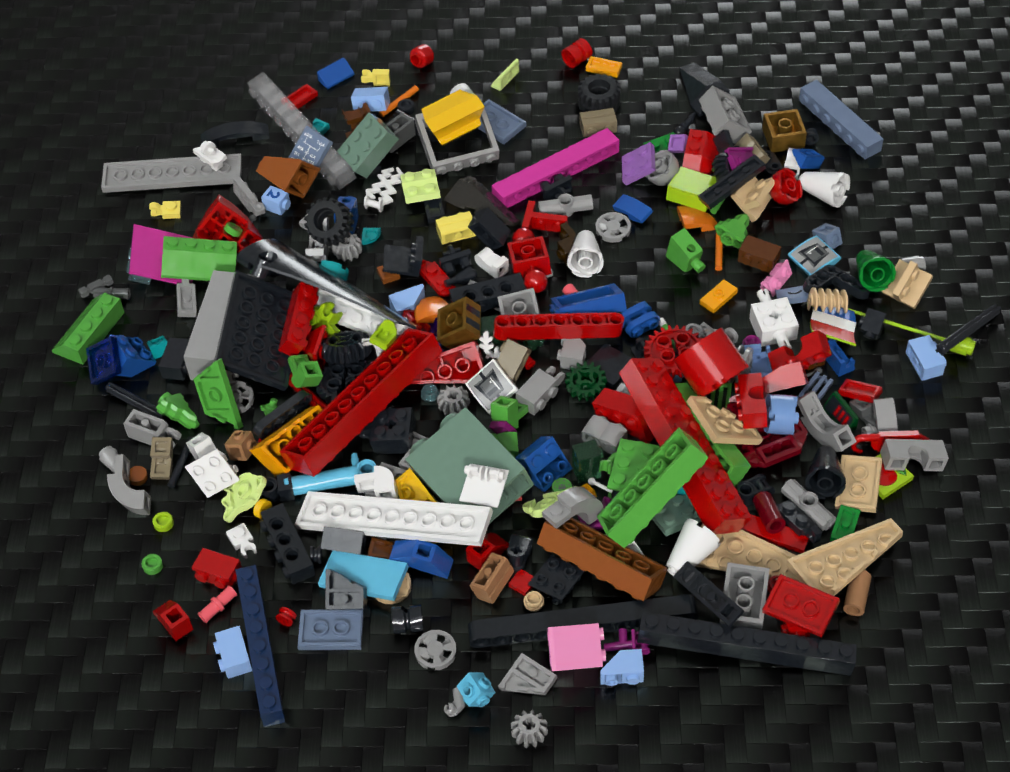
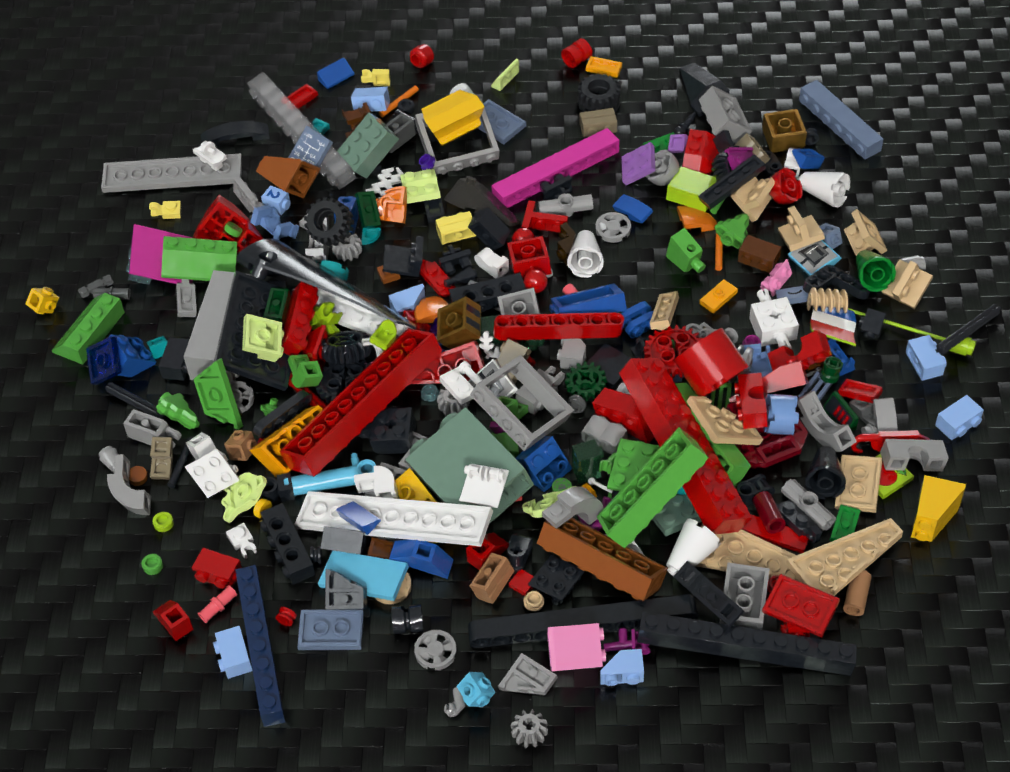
(42, 300): none -> yellow brick
(263, 337): none -> yellowish green plate
(270, 220): none -> medium blue piece
(277, 305): none -> dark green slope
(358, 517): none -> slope
(368, 209): none -> dark green plate
(393, 205): none -> orange brick
(427, 161): none -> dark purple plate
(457, 384): none -> white plate
(538, 388): none -> light grey window
(577, 403): none -> dark grey plate
(664, 310): none -> tan plate
(800, 231): none -> tan bracket
(831, 369): none -> dark green wheel
(864, 234): none -> tan bracket
(936, 505): none -> yellow slope
(959, 417): none -> light blue brick

